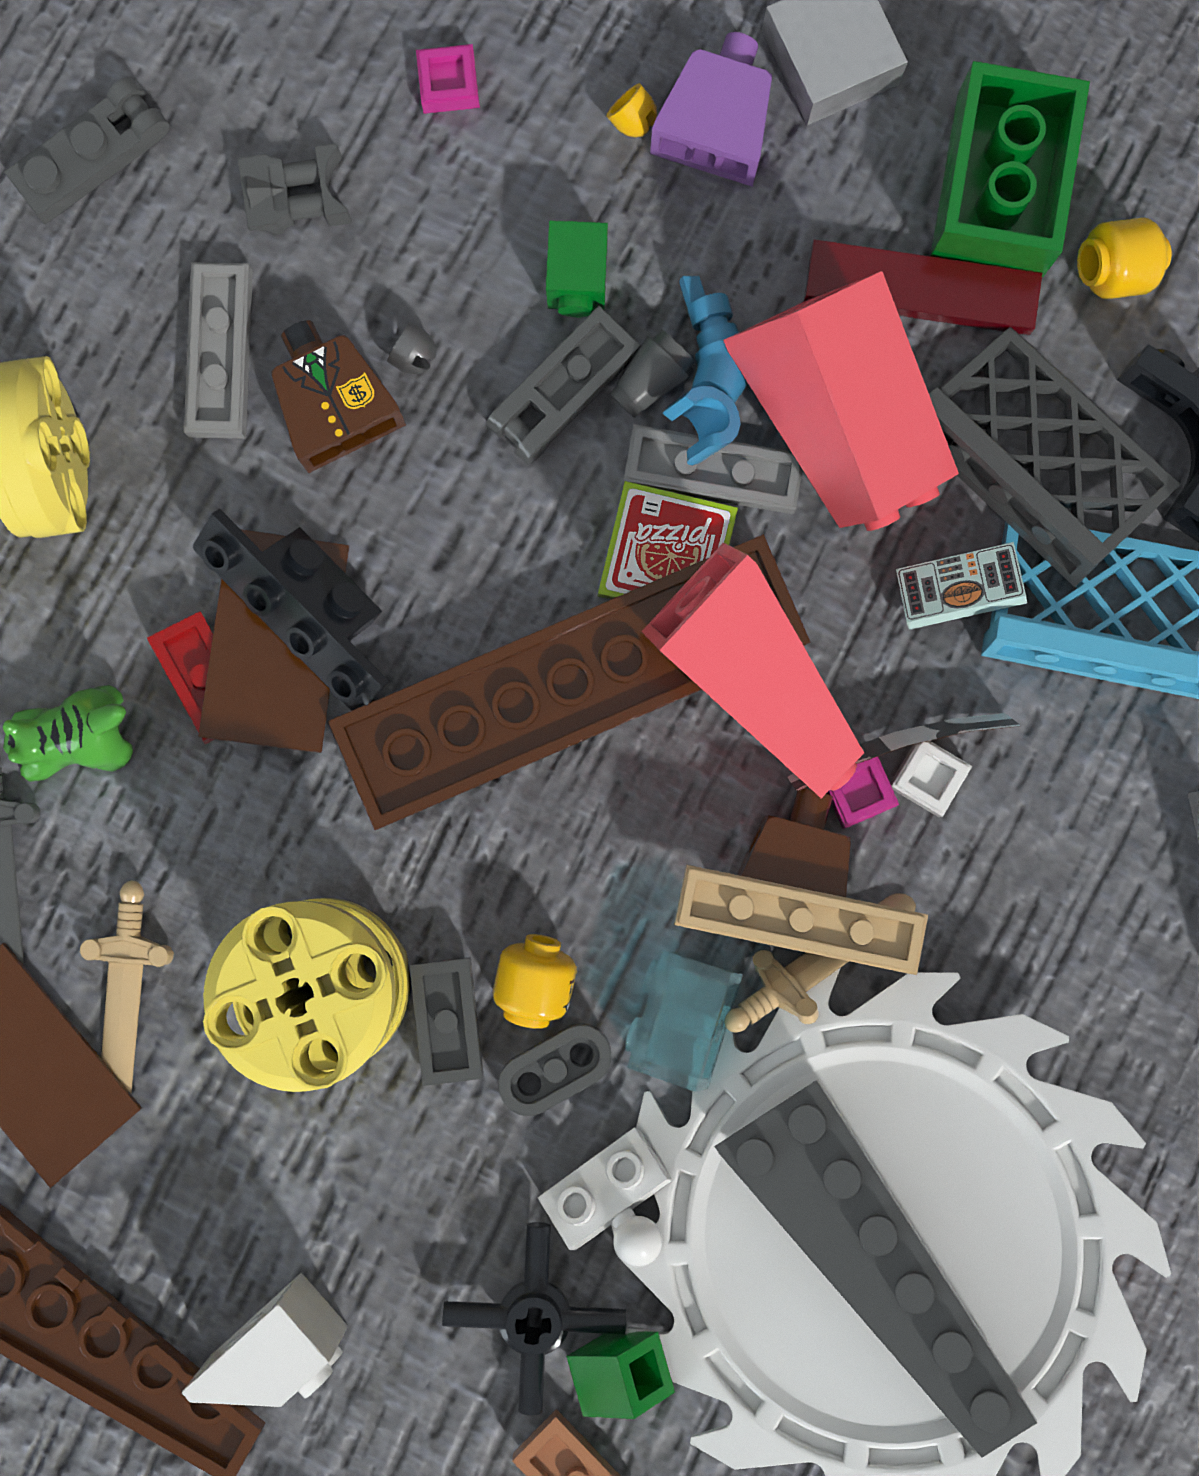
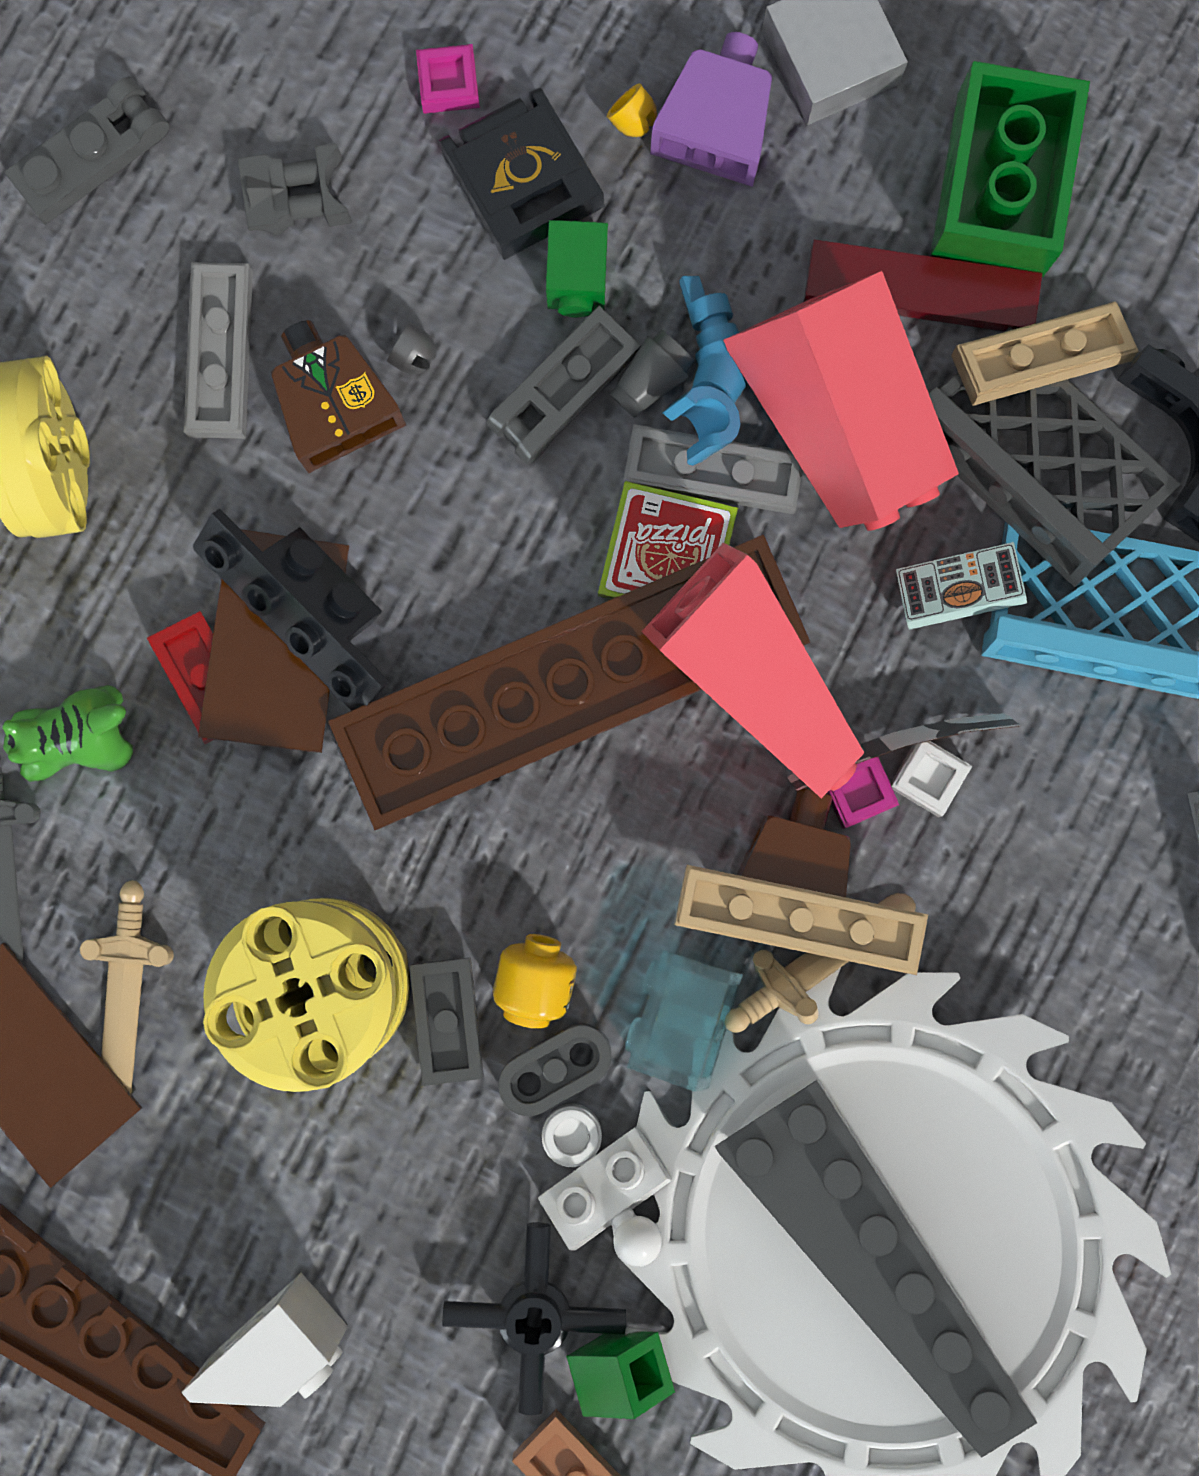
(515, 159): none -> black container
(571, 1135): none -> white tile
(1044, 353): none -> tan tile
(1124, 258): yellow head -> none

